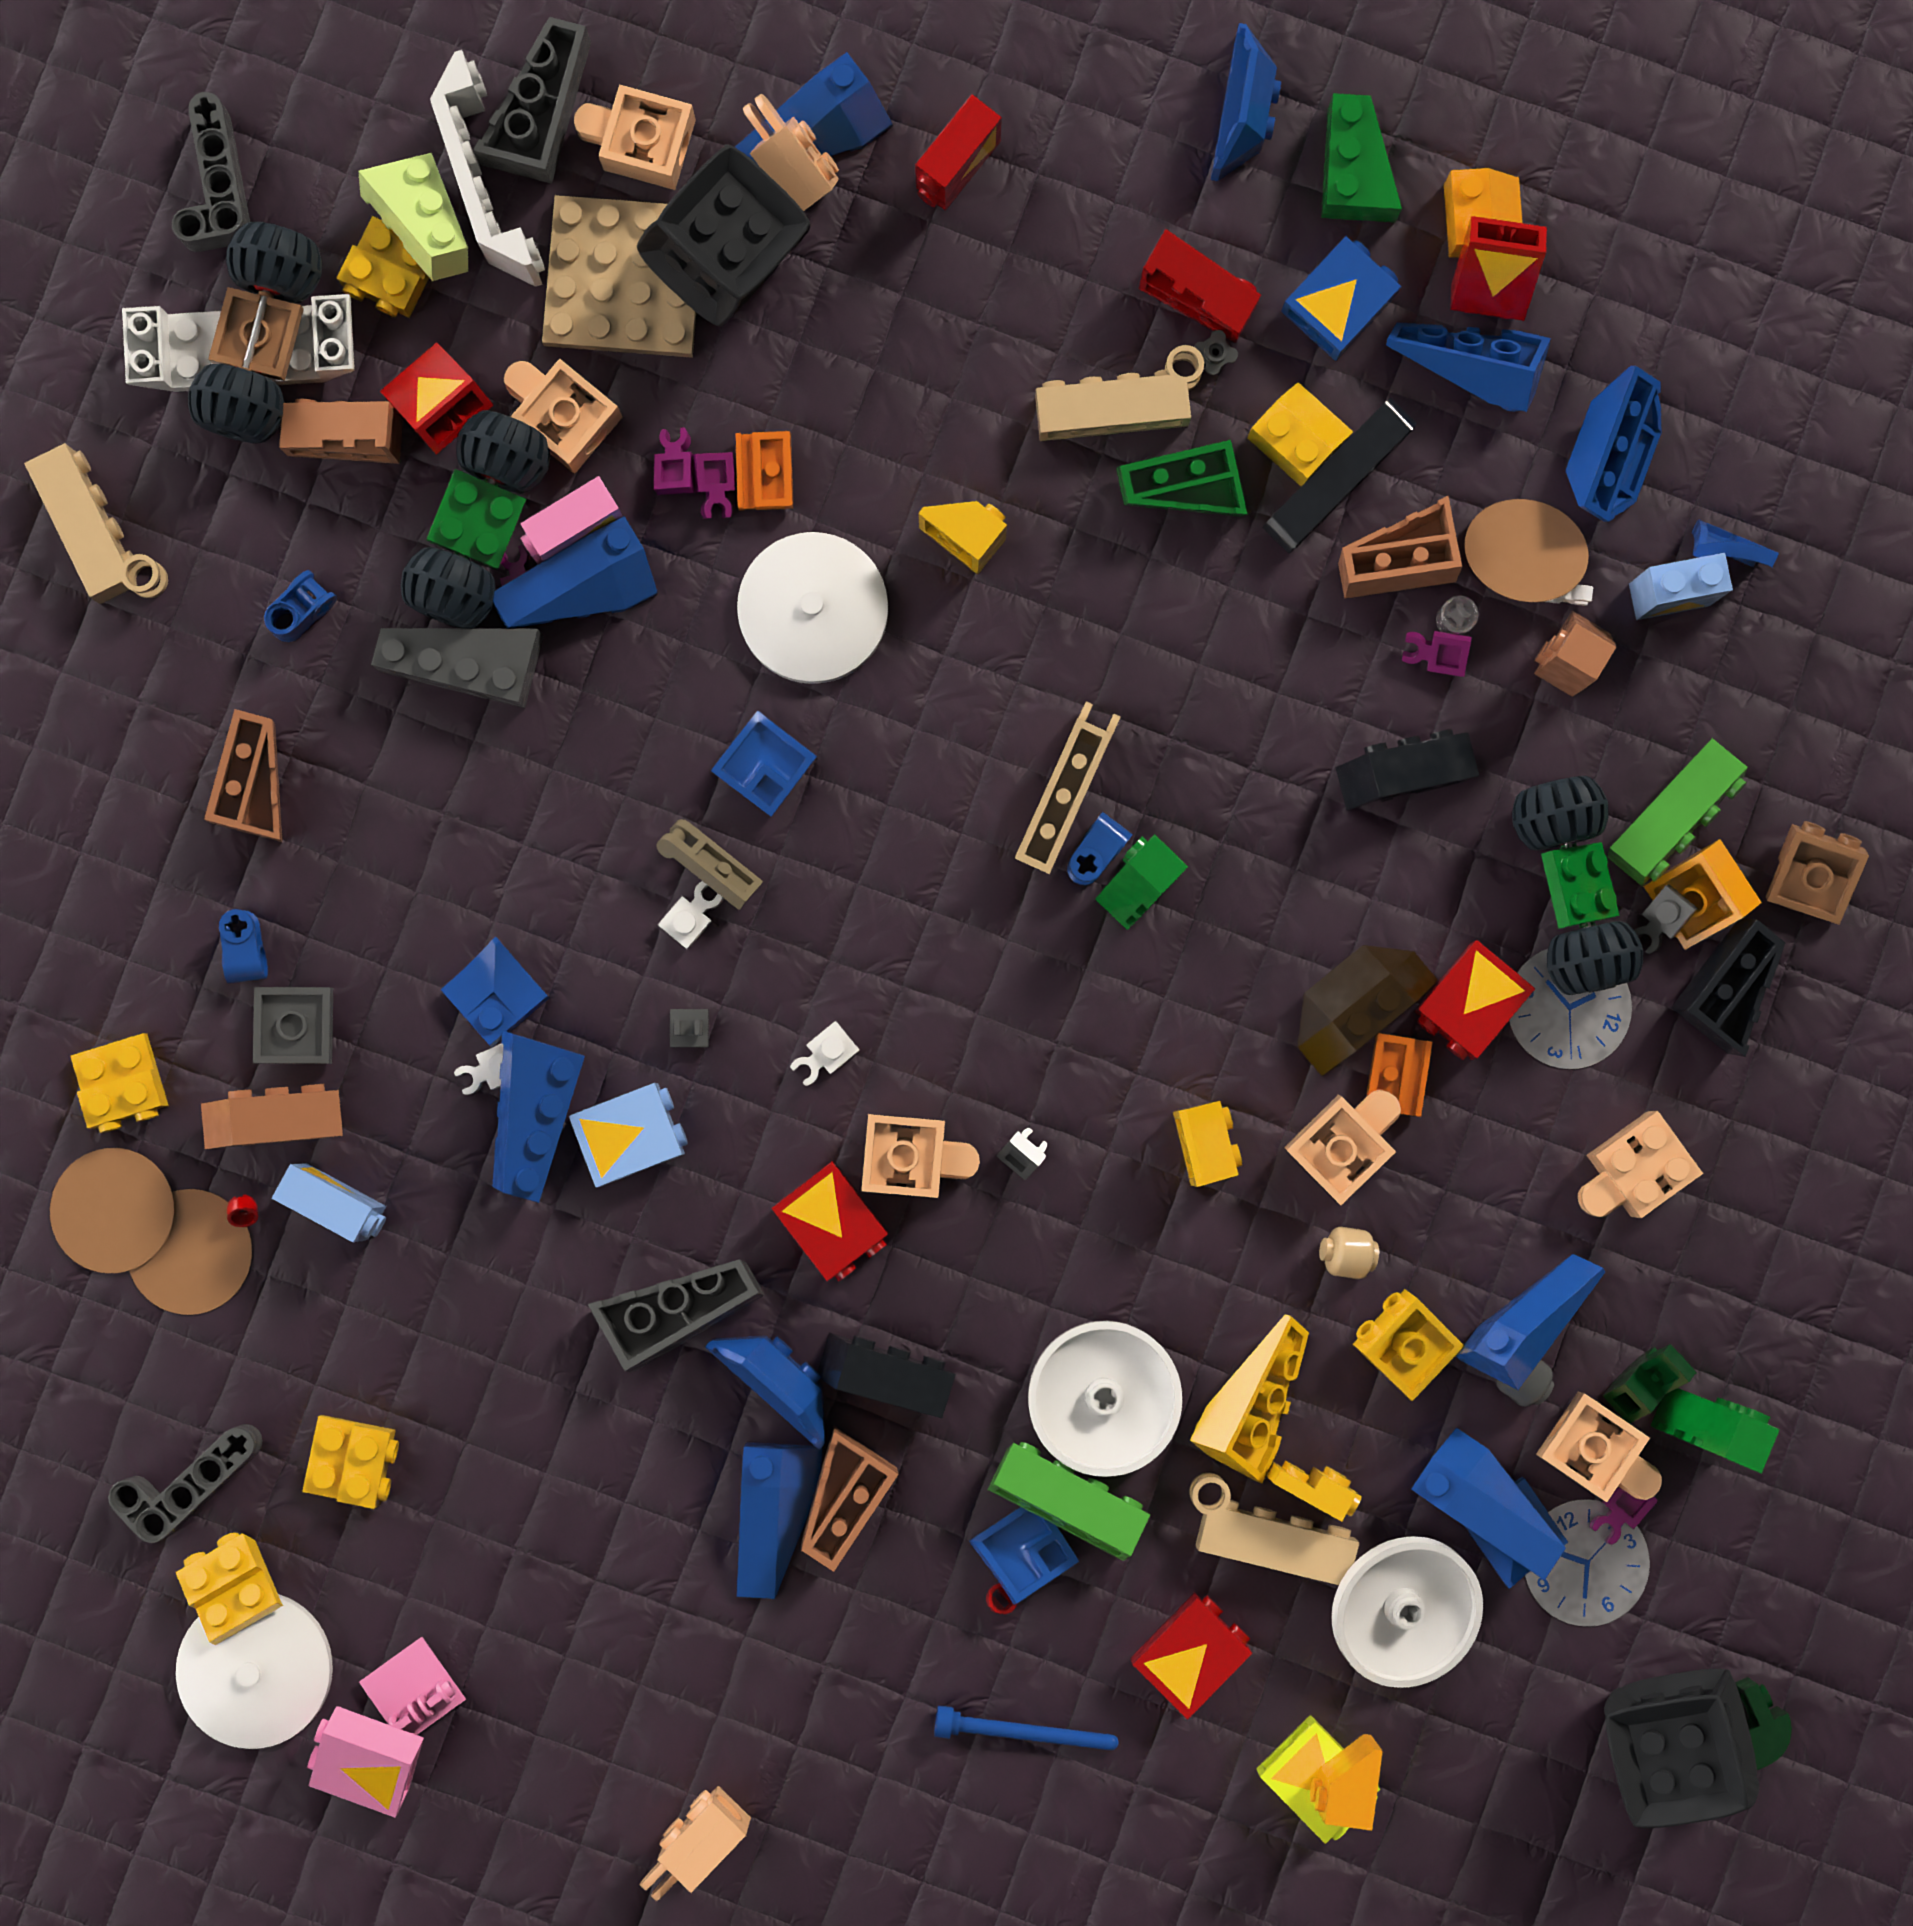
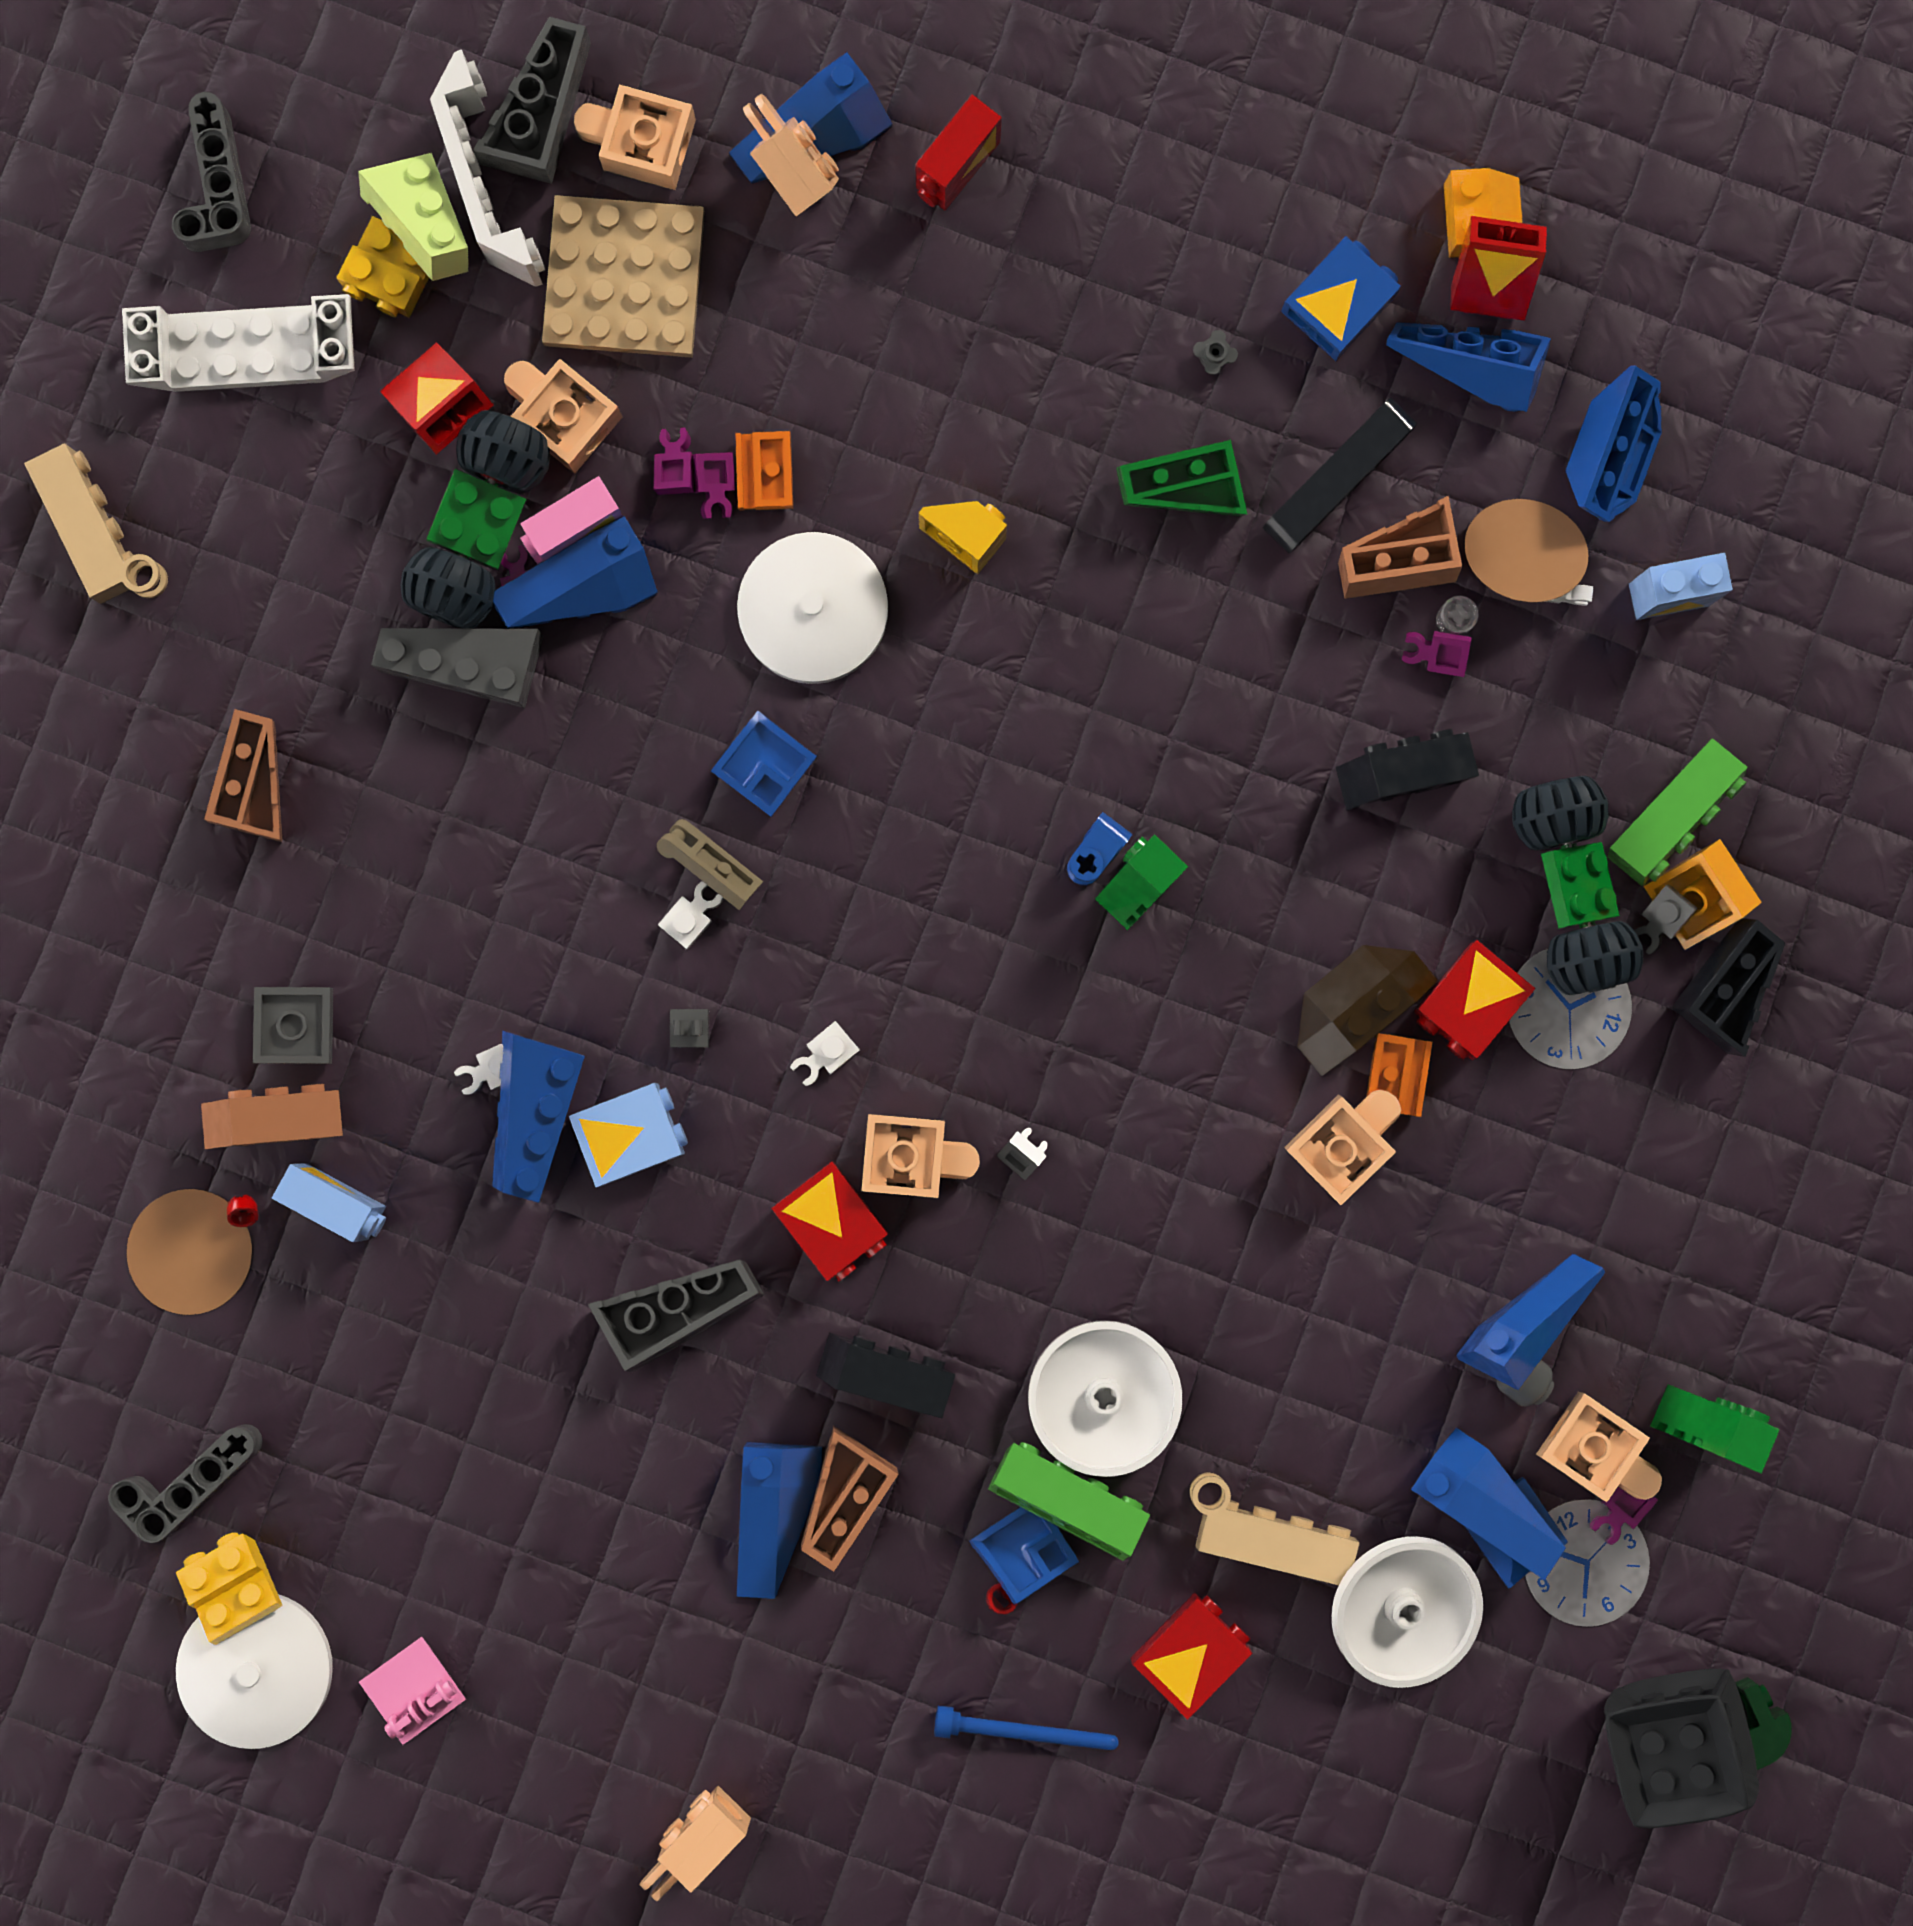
(112, 1210): medium nougat sticker -> none
(119, 1083): yellow plate -> none
(242, 954): blue piece -> none
(255, 332): black plate -> none
(299, 604): blue piece -> none
(342, 430): nougat wedge -> none
(350, 1461): yellow plate -> none
(364, 1761): bright pink brick -> none
(494, 992): blue plate -> none
(723, 235): black piece -> none
(778, 1380): blue wedge -> none
(1065, 792): tan hinge -> none
(1119, 404): tan hinge -> none
(1198, 287): red wedge -> none
(1207, 1143): yellow slope -> none
(1245, 1414): yellow wedge -> none
(1246, 104): blue wedge -> none
(1292, 1769): neon yellow brick -> none
(1299, 433): yellow slope -> none
(1323, 1490): yellow plate -> none
(1349, 1253): tan head -> none
(1349, 1785): light orange slope -> none
(1356, 164): green wedge -> none
(1407, 1343): yellow plate -> none
(1575, 655): nougat wedge -> none
(1638, 1171): light nougat brick -> none
(1647, 1381): dark green brick -> none
(1714, 540): blue plate -> none
(1817, 872): medium nougat plate -> none

